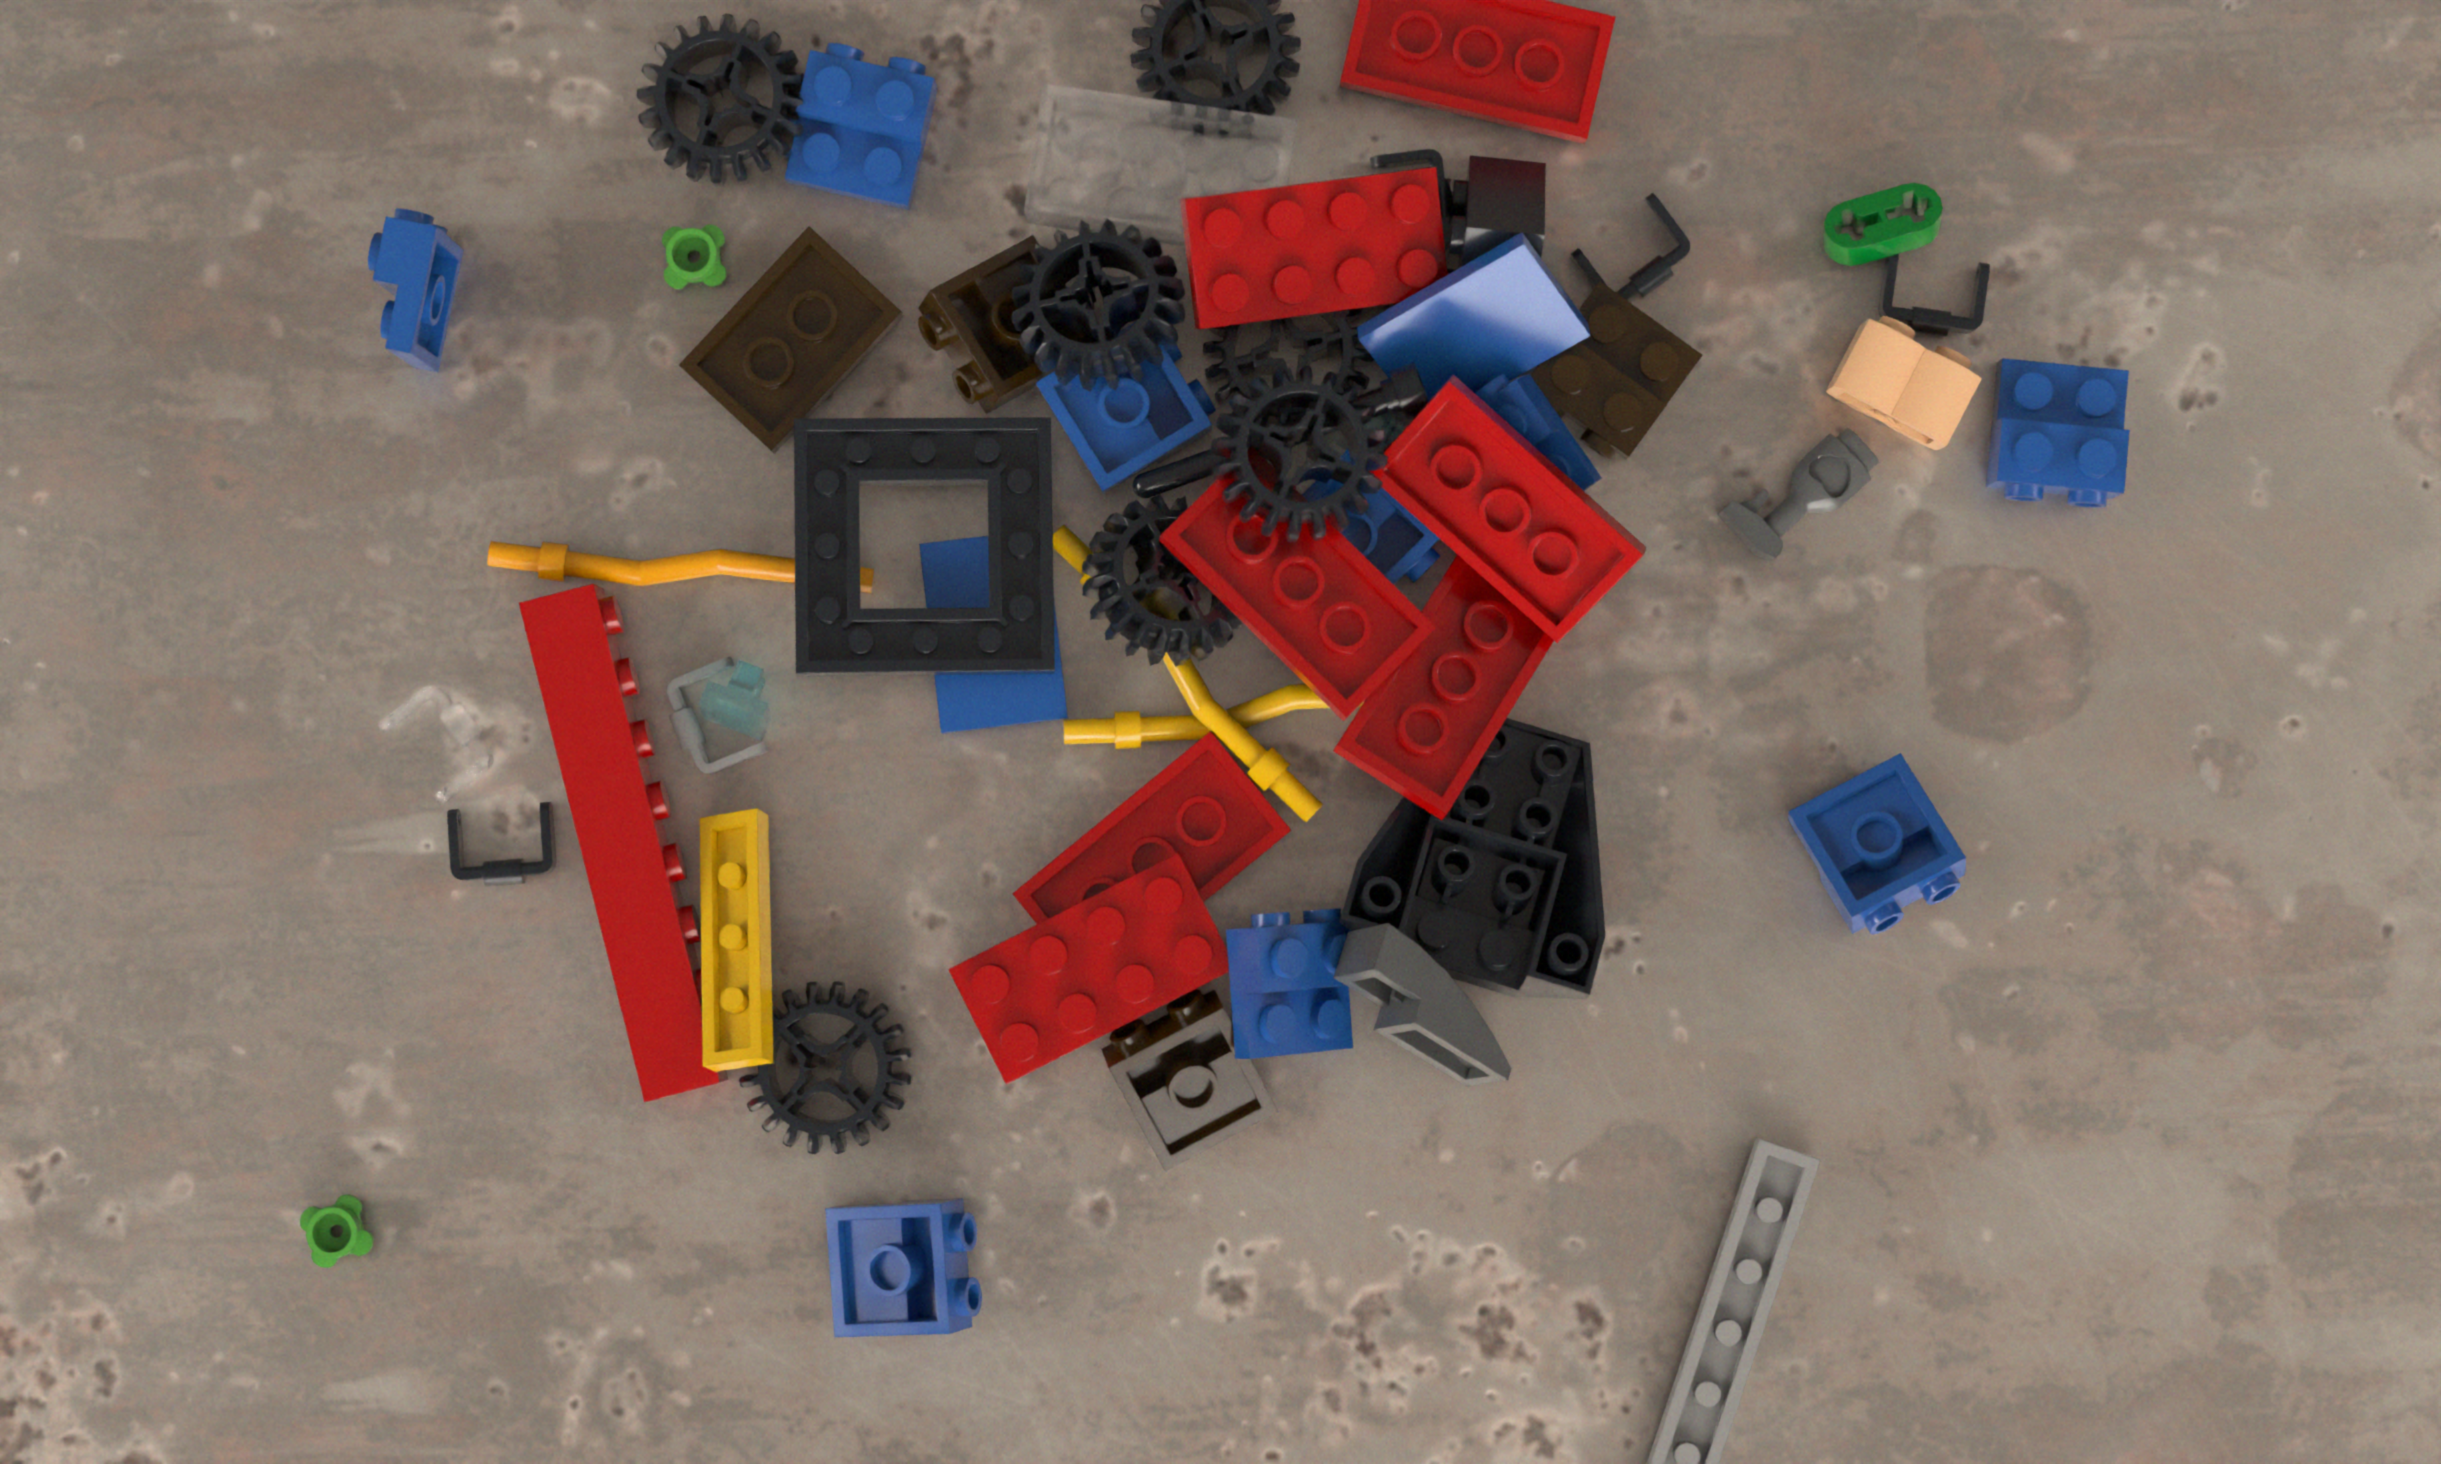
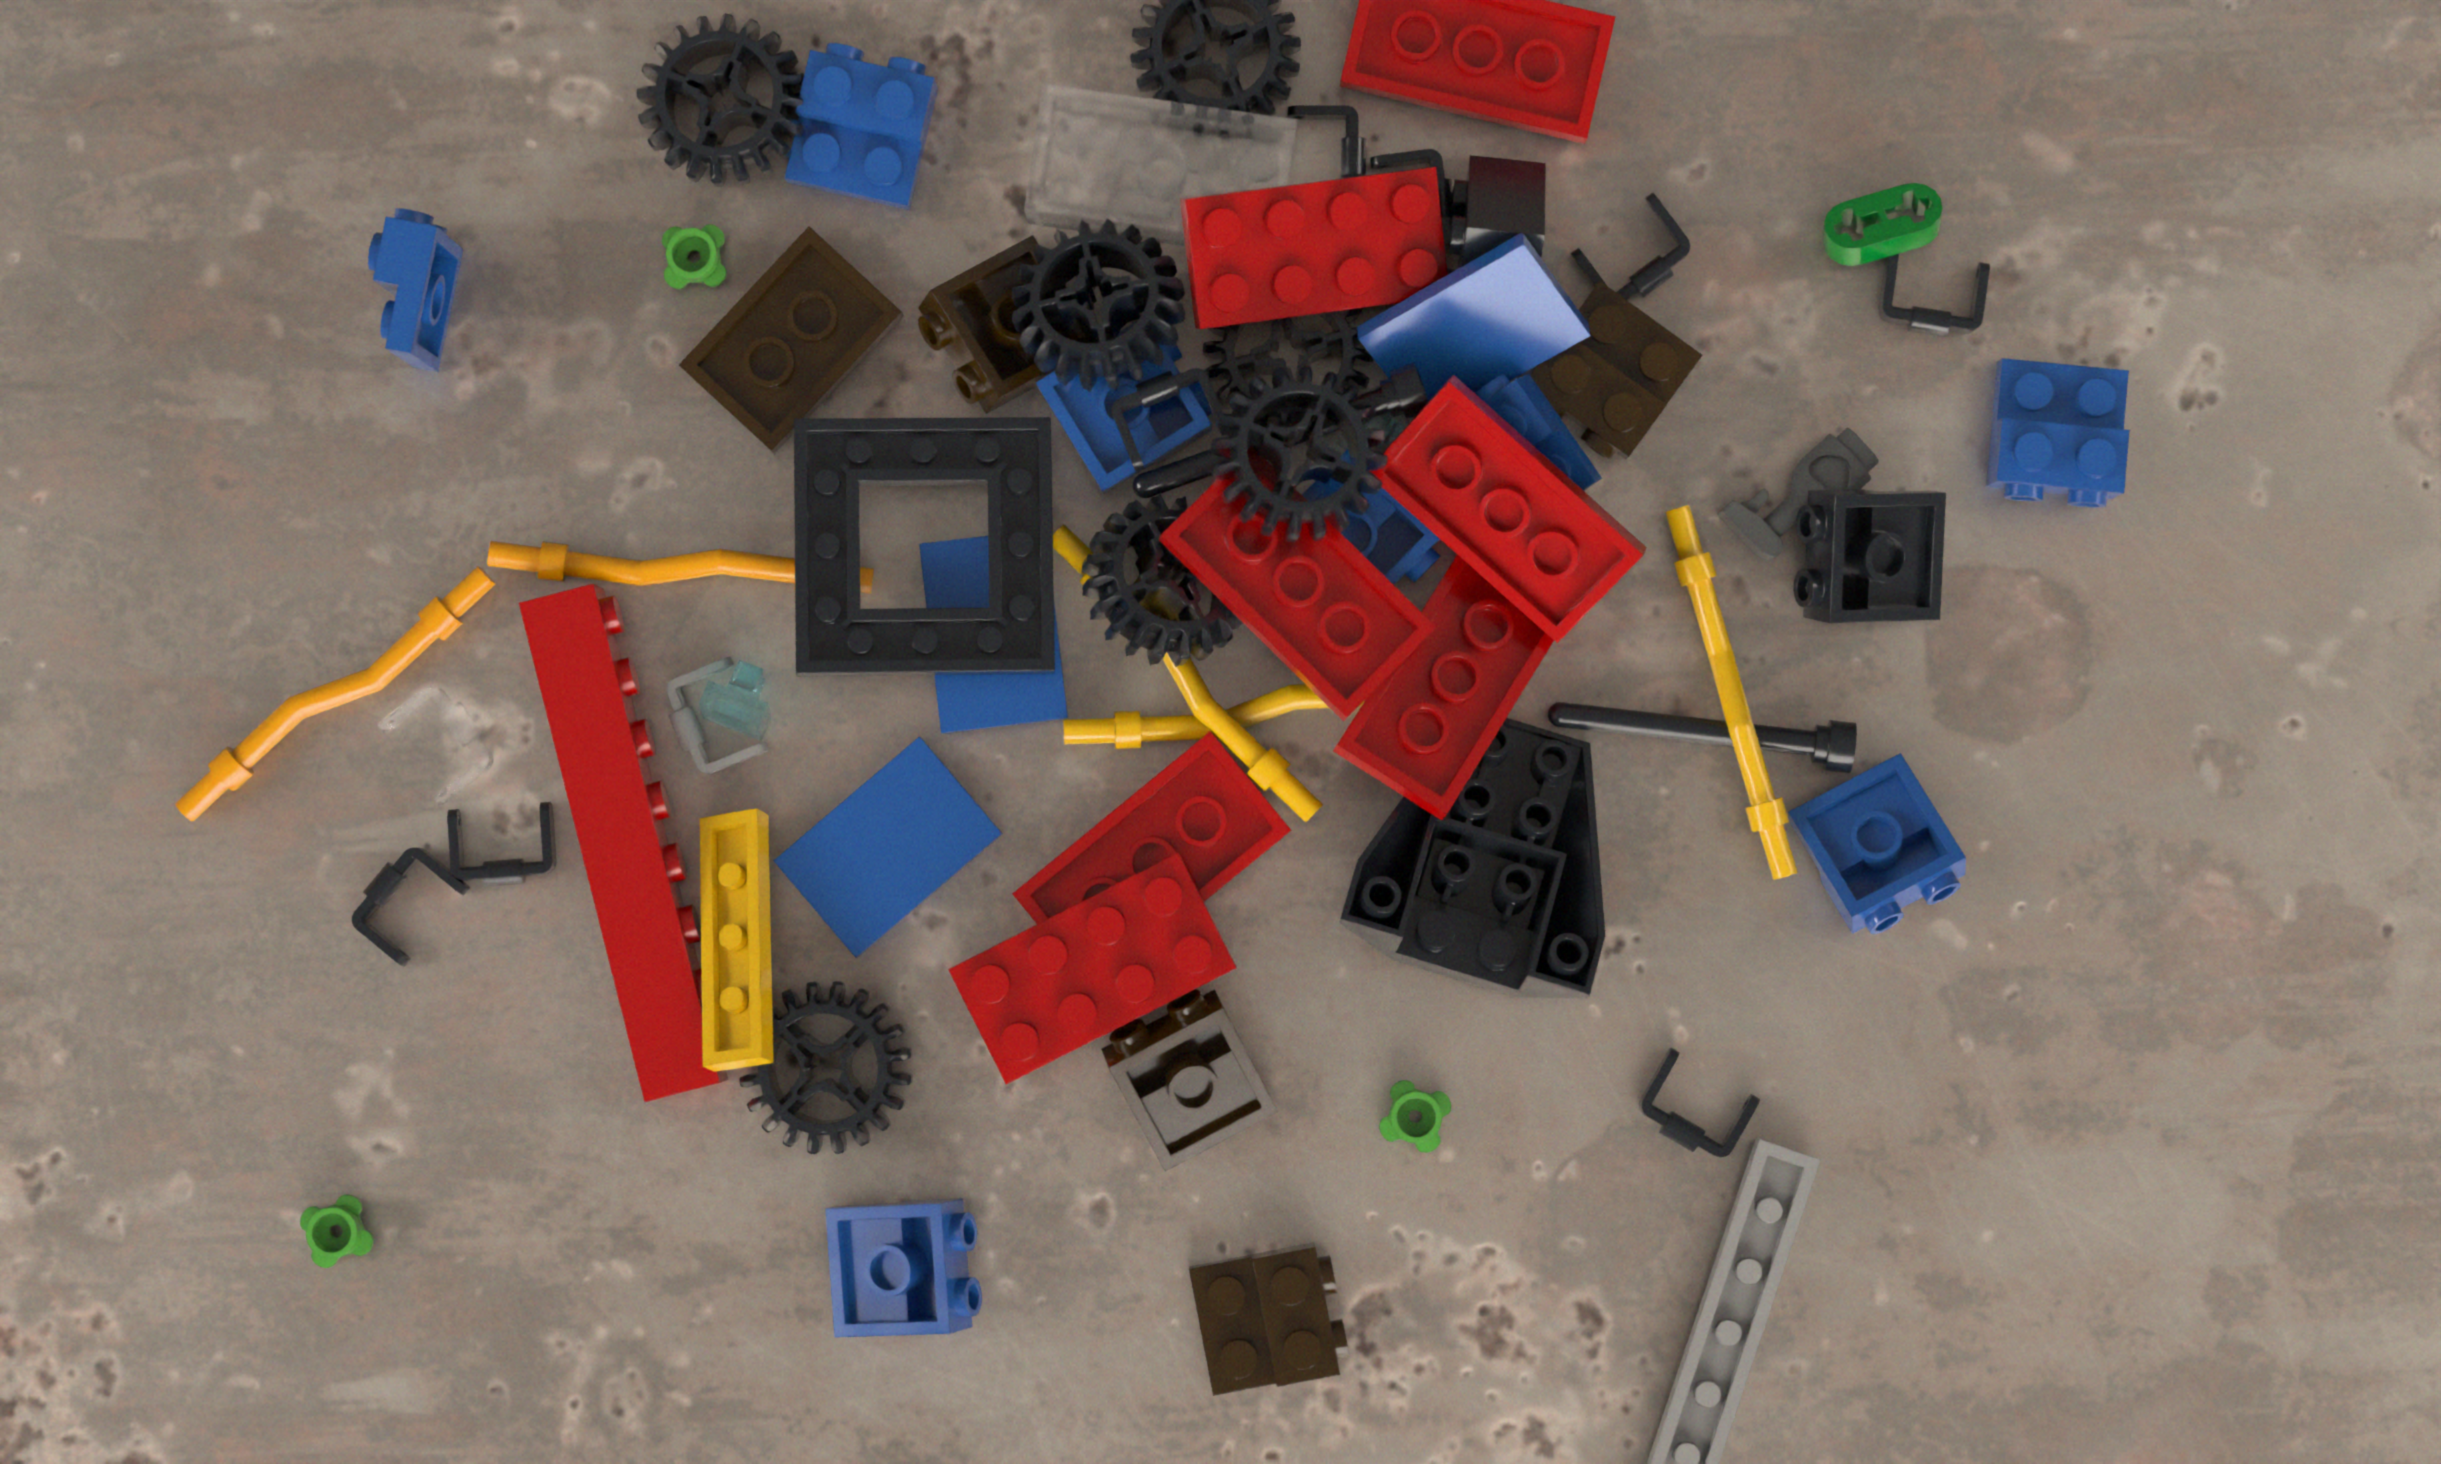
(233, 766): none -> light orange bar
(386, 885): none -> black piece
(888, 847): none -> blue tile
(1155, 391): none -> black piece
(1268, 1319): none -> dark brown plate
(1286, 985): blue plate -> none
(1352, 146): none -> black piece
(1421, 1005): dark grey slope -> none
(1432, 1109): none -> bright green plate
(1682, 1130): none -> black piece
(1766, 812): none -> yellow bar
(1827, 745): none -> black piece
(1871, 555): none -> black plate
(1904, 383): light nougat brick -> none

